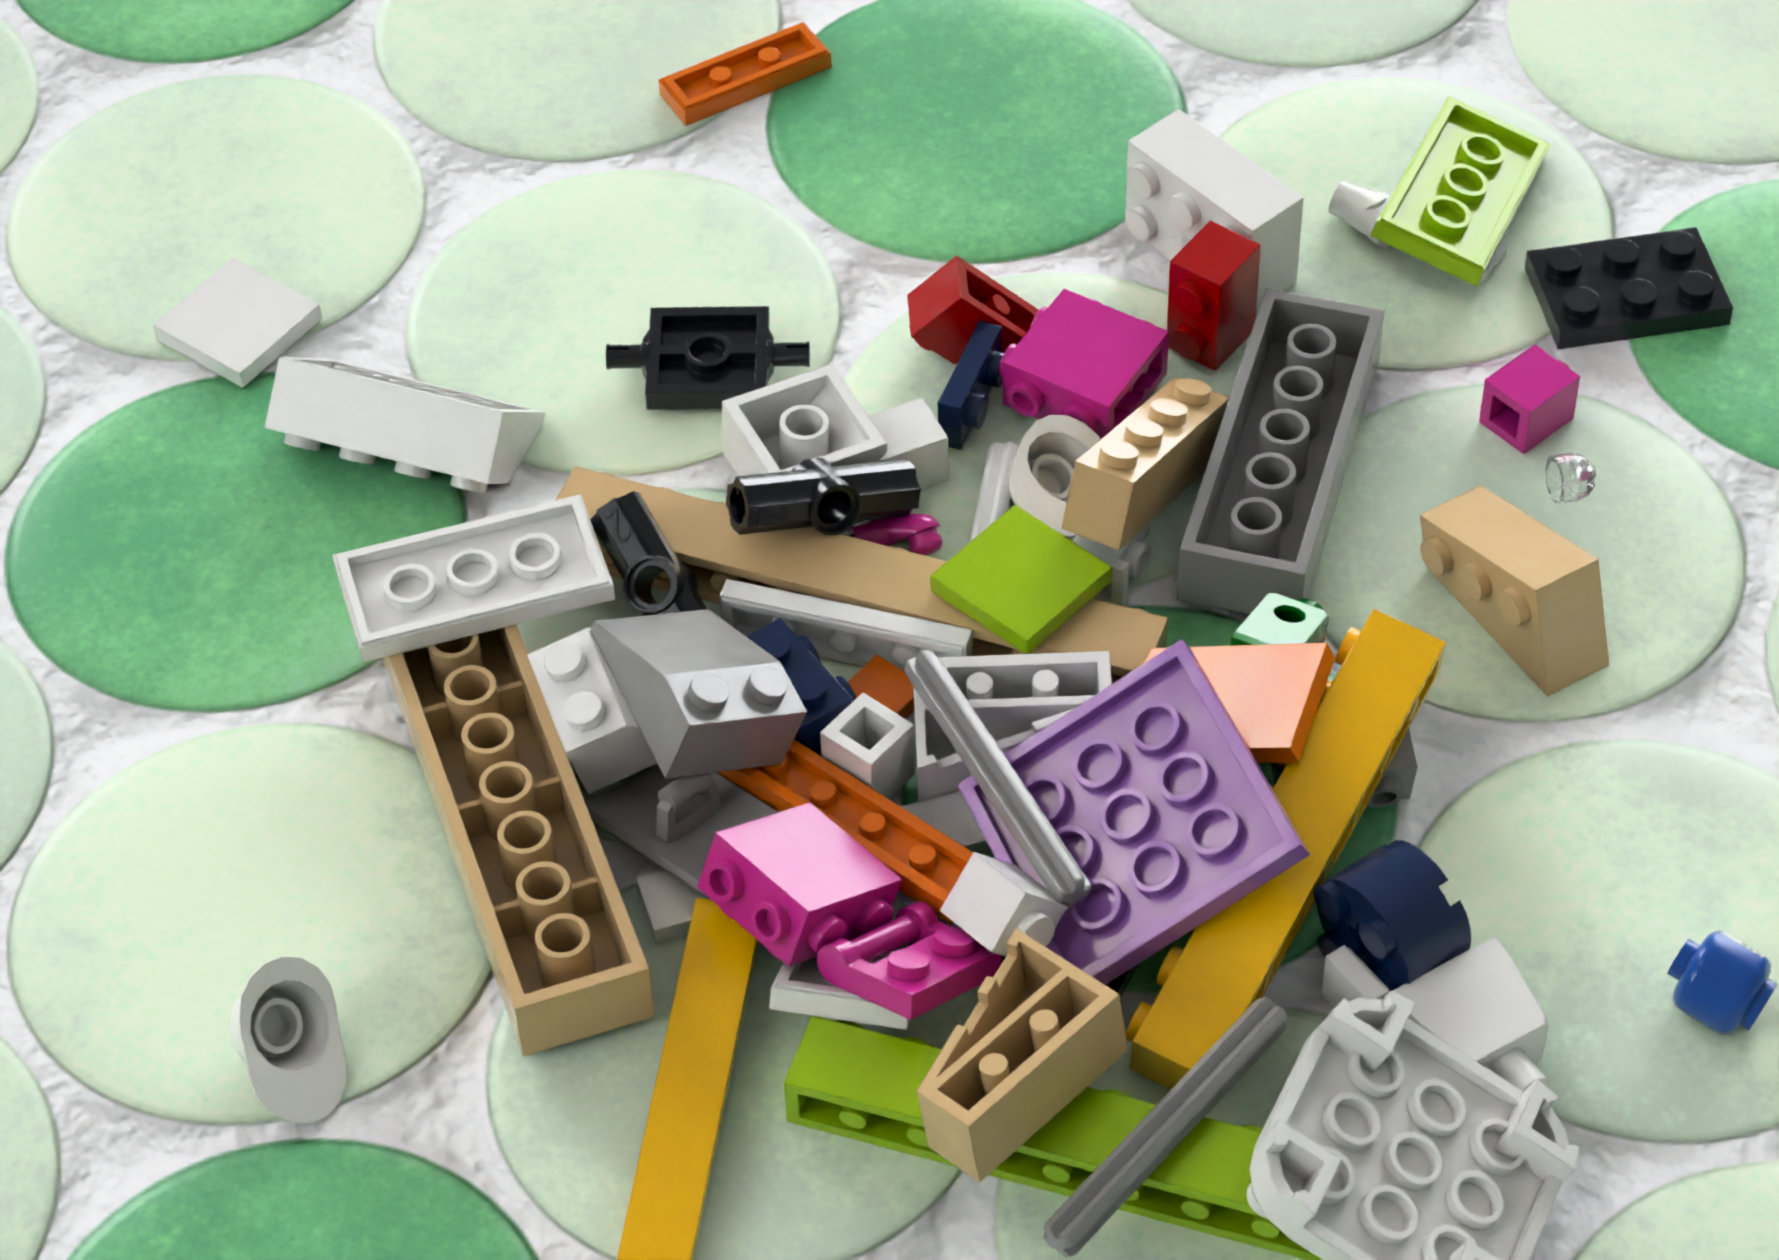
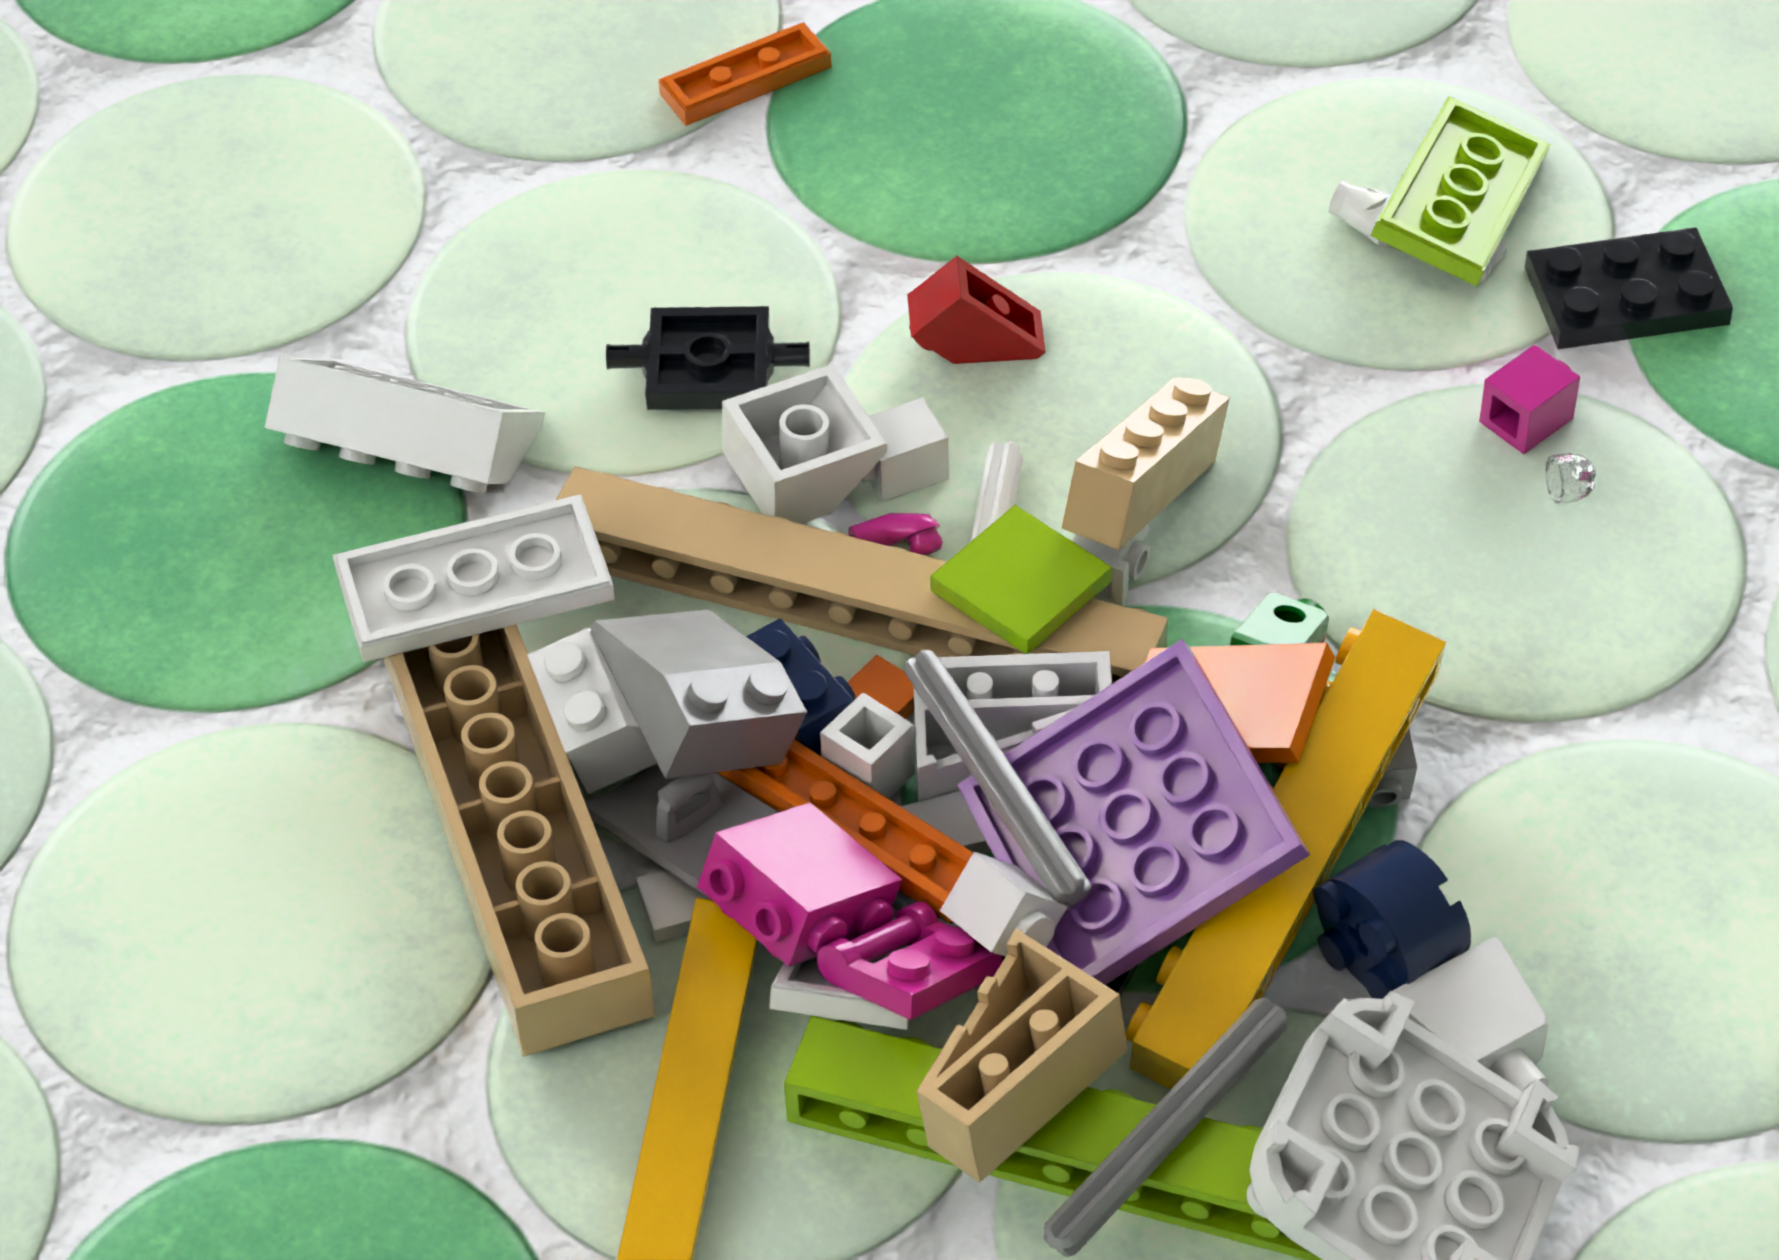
(237, 322): white tile -> none
(290, 1040): white piece -> none
(641, 554): black piece -> none
(822, 496): black piece -> none
(841, 629): white tile -> none
(968, 389): dark blue plate -> none
(1045, 467): white piece -> none
(1084, 363): dark pink brick -> none
(1190, 176): white brick -> none
(1212, 295): red brick -> none
(1280, 452): light grey brick -> none
(1349, 978): white tile -> none
(1521, 585): tan wedge -> none
(1721, 982): blue head -> none

